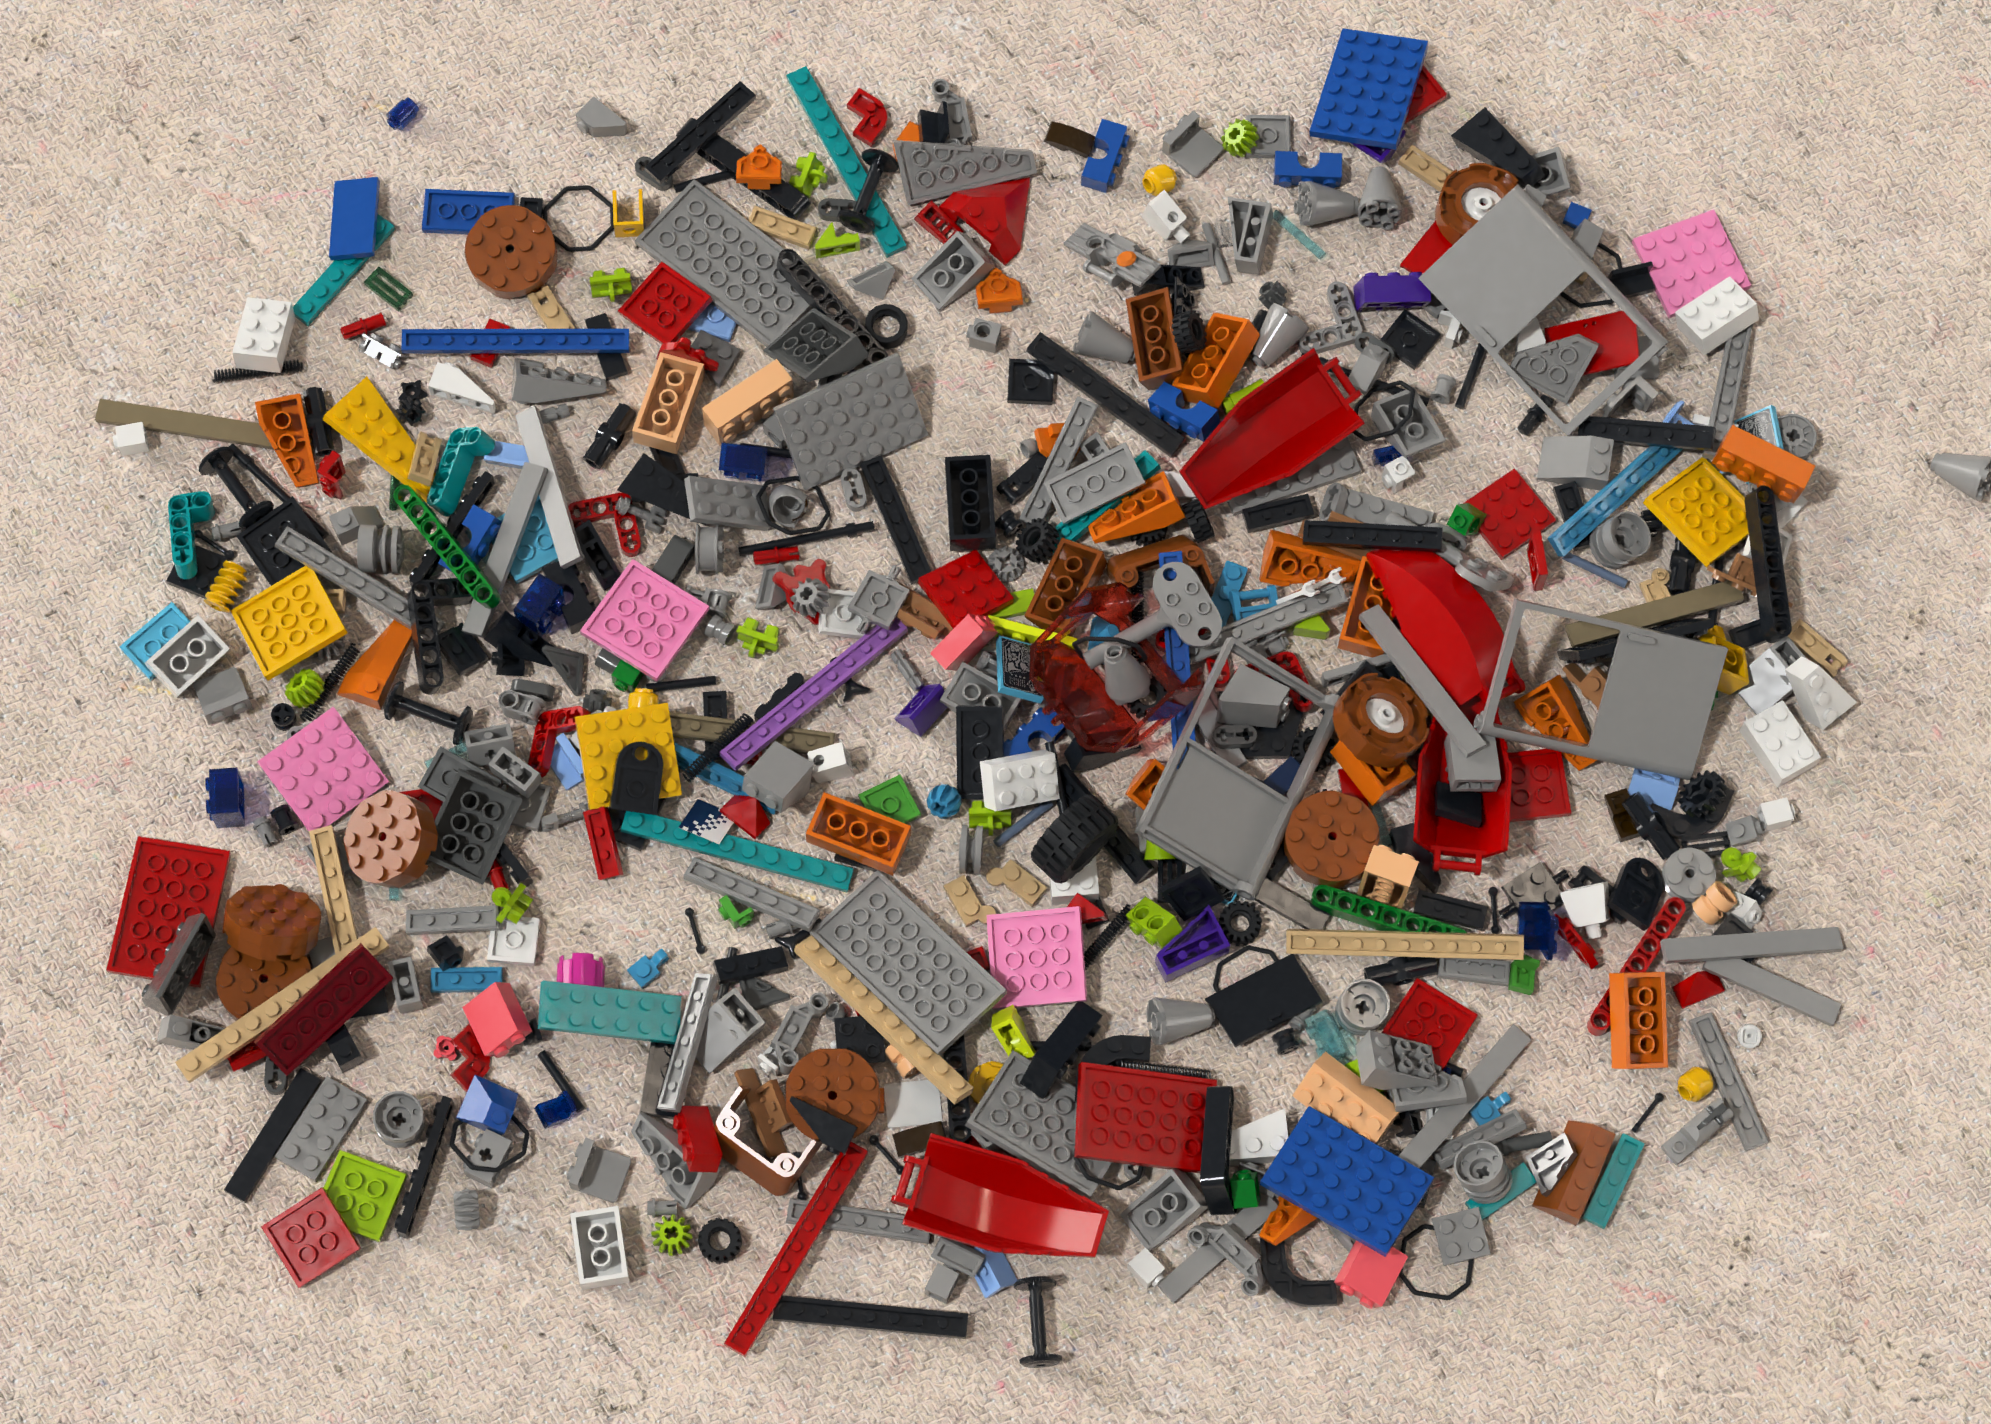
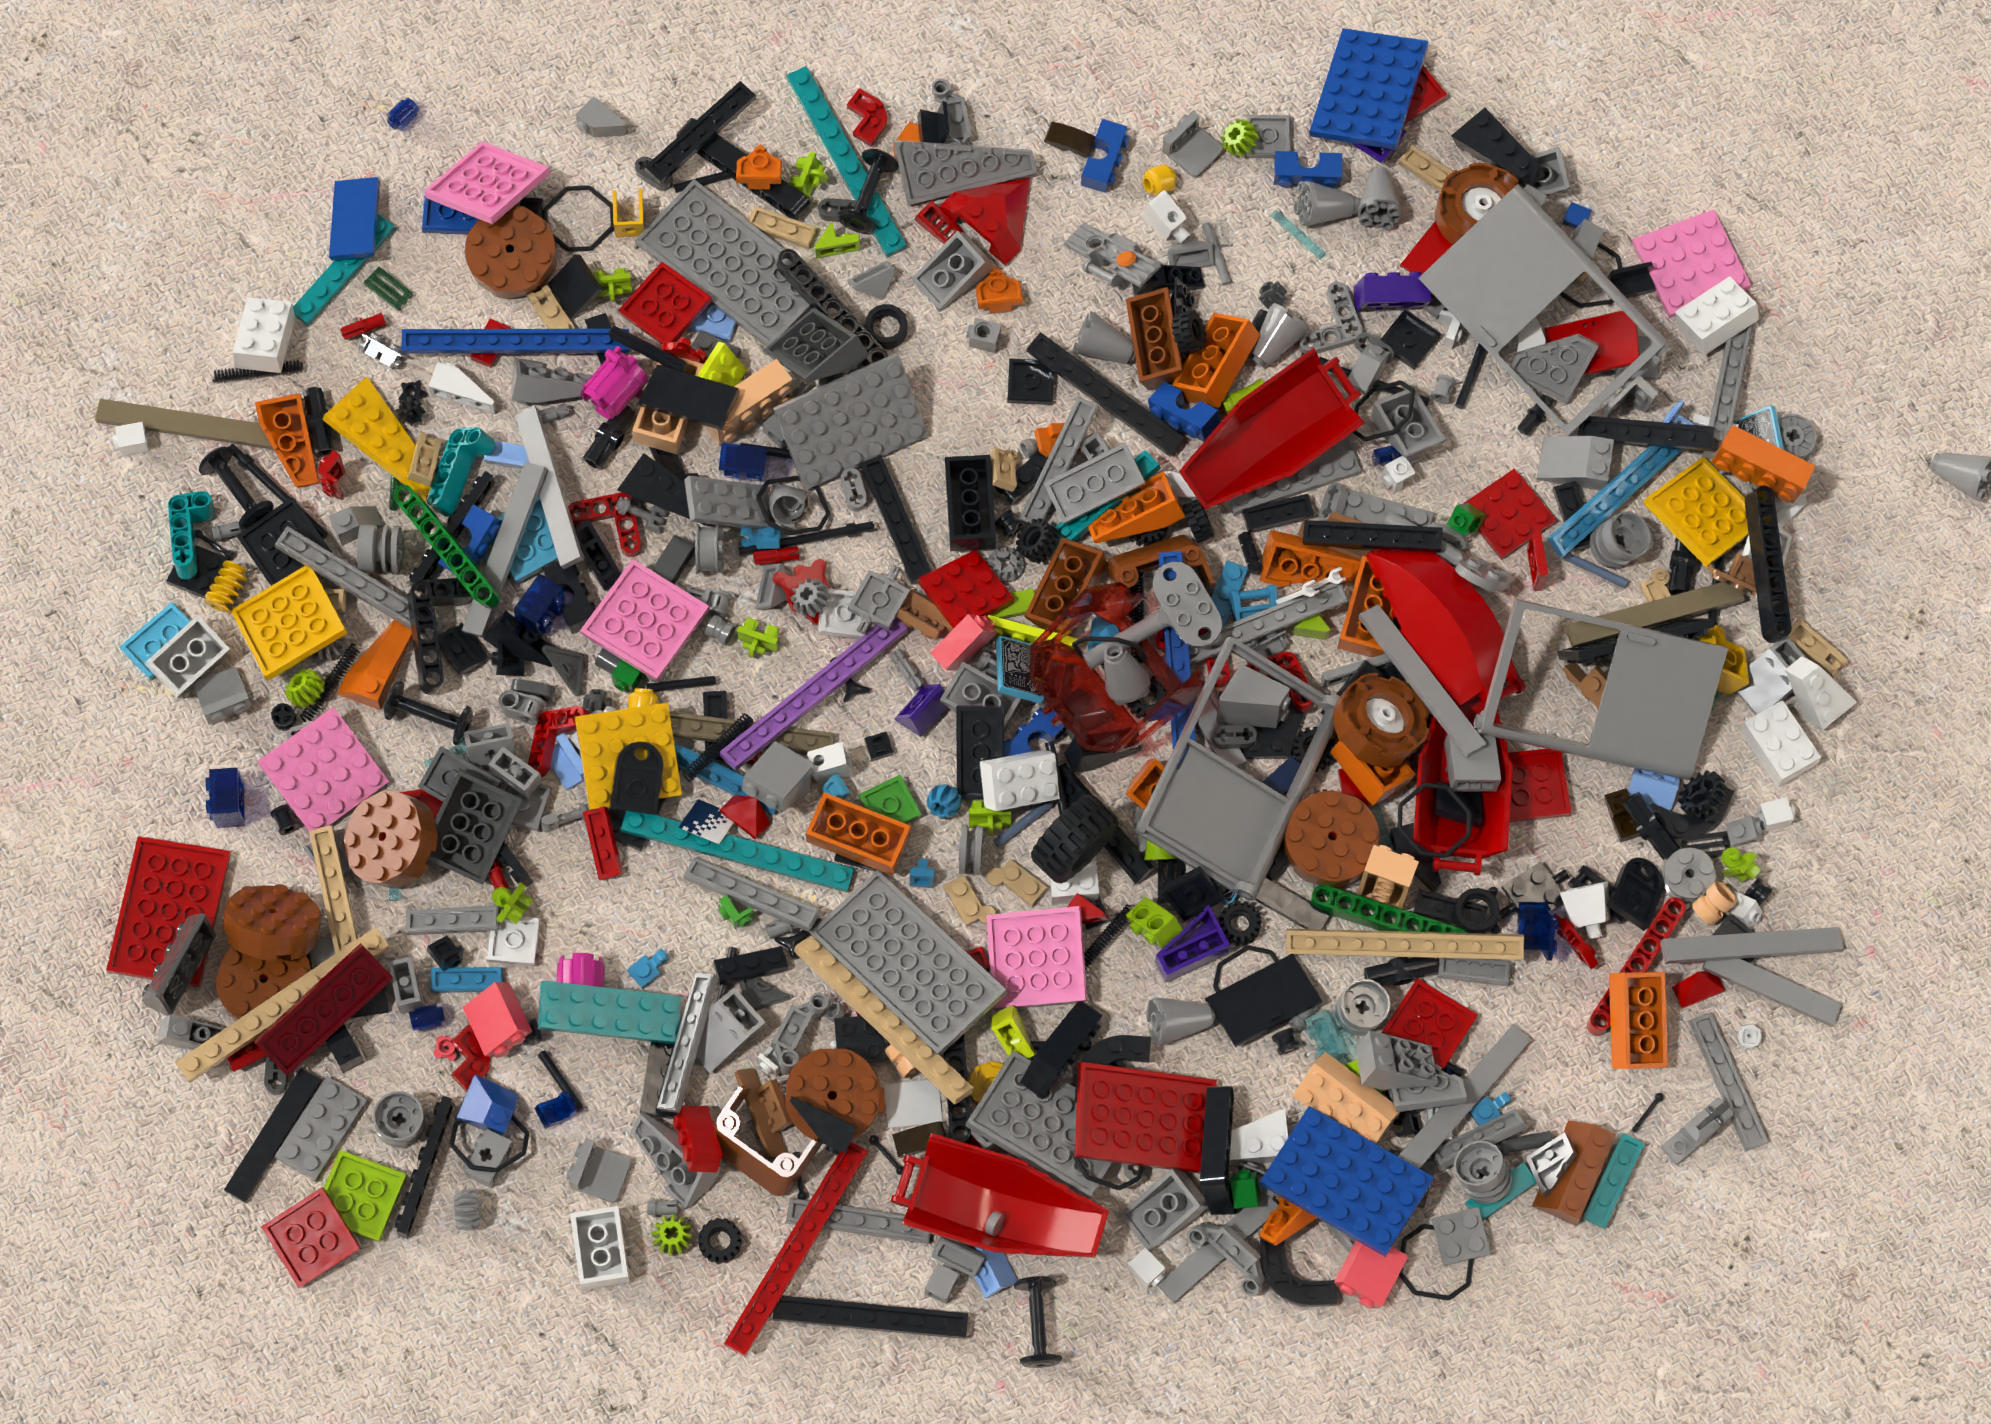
(265, 831): light grey pin -> none
(427, 1017): none -> clear blue brick
(487, 182): none -> bright pink plate
(575, 286): none -> black tile
(615, 383): none -> dark pink container
(647, 349): none -> black axle
(689, 397): none -> black tile
(700, 949): black hinge -> none
(723, 366): none -> neon yellow plate
(764, 539): none -> dark azure plate
(793, 683): black hinge -> none
(836, 787): none -> medium azure tile
(878, 746): none -> black tile
(922, 875): none -> dark azure tile
(994, 1223): none -> light grey tile
(1003, 468): none -> tan hinge
(1177, 1072): black piece -> none
(1250, 232): light grey wedge -> none
(1250, 553): none -> black axle
(1456, 798): none -> black piece
(1481, 894): none -> black tyre
(1523, 975): bright green bracket -> none
(1555, 714): orange wedge -> none
(1652, 521): black gear -> none
(1695, 1084): yellow head -> none
(1747, 635): black tile -> none

